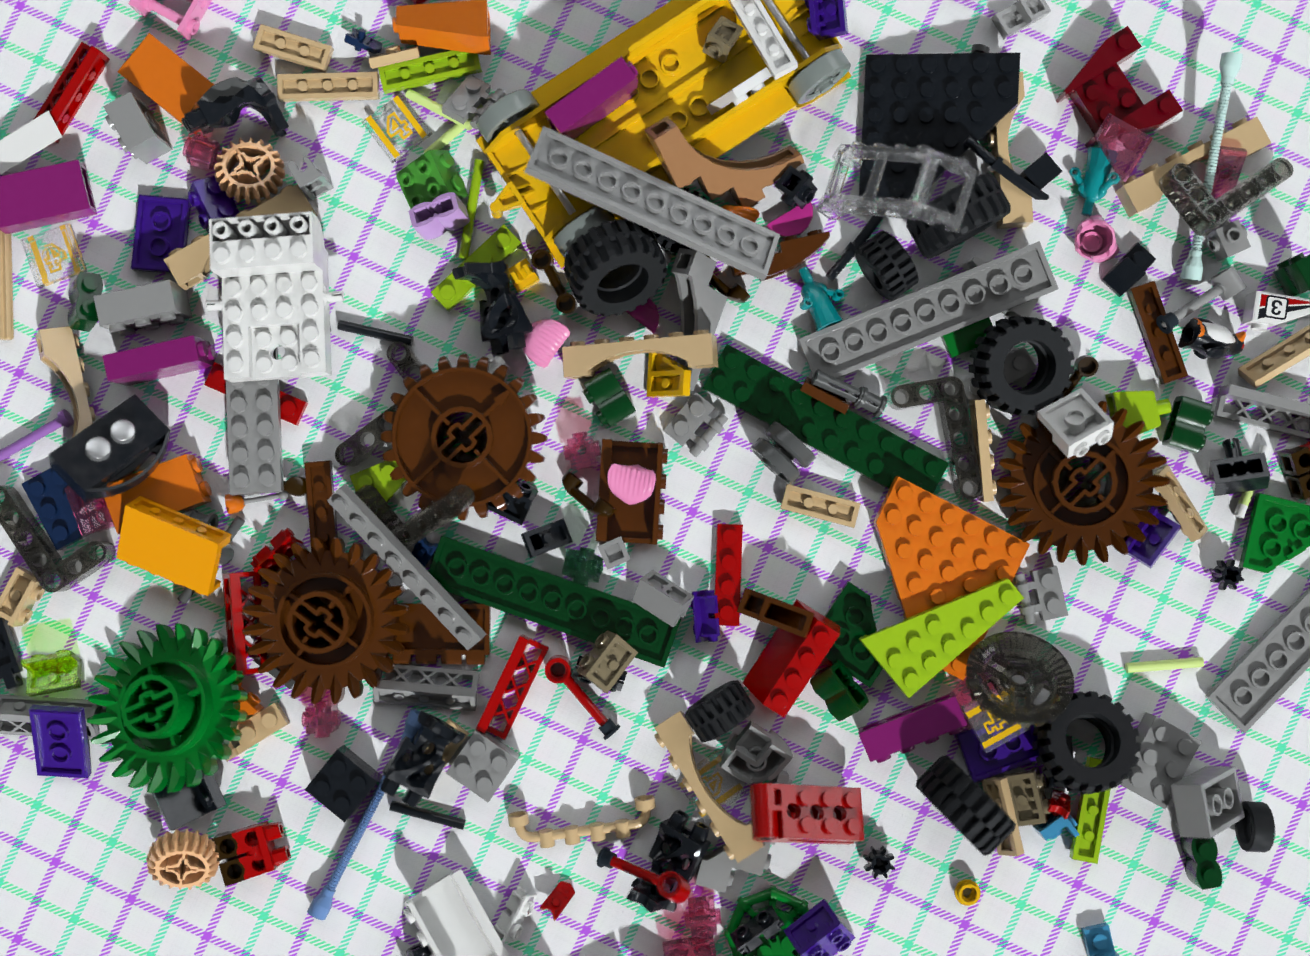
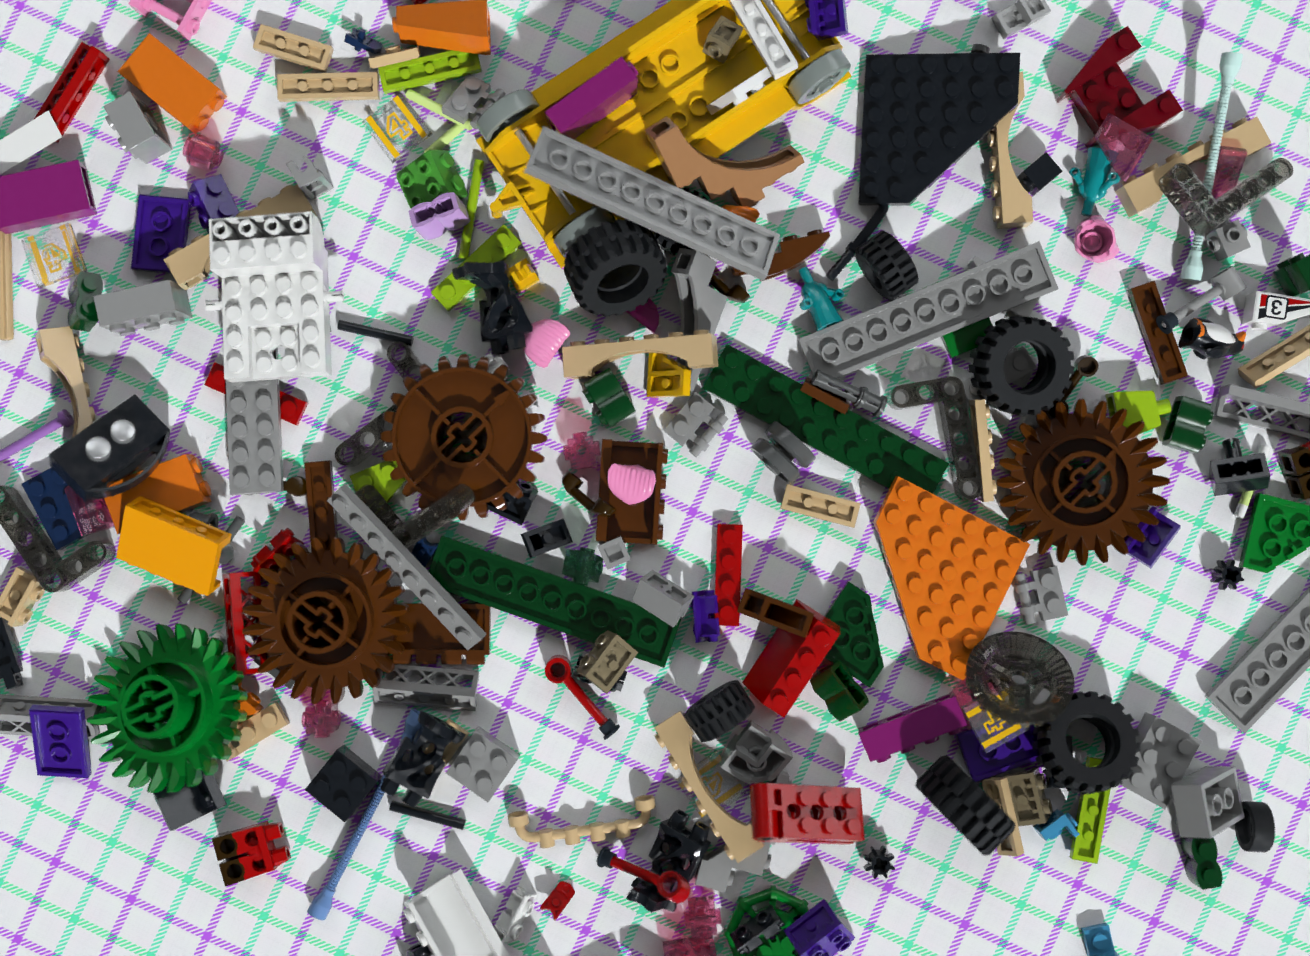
(52, 672): clear neon green bracket -> none
(159, 360): magenta brick -> none
(182, 859): light nougat gear -> none
(226, 99): black hips -> none
(237, 502): hinge -> none
(255, 158): light nougat gear -> none
(503, 683): red fence -> none
(544, 261): dark brown bar -> none
(792, 222): dark pink tile -> none
(796, 187): black brick -> none
(846, 155): clear windscreen -> none
(931, 639): lime wing -> none
(970, 899): yellow plate -> none
(984, 208): black tyre -> none
(997, 165): black sword -> none
(1059, 803): red piece -> none
(1076, 423): white plate -> none
(1128, 269): black slope -> none
(1164, 664): yellowish green bar -> none
(1181, 506): tan plate -> none

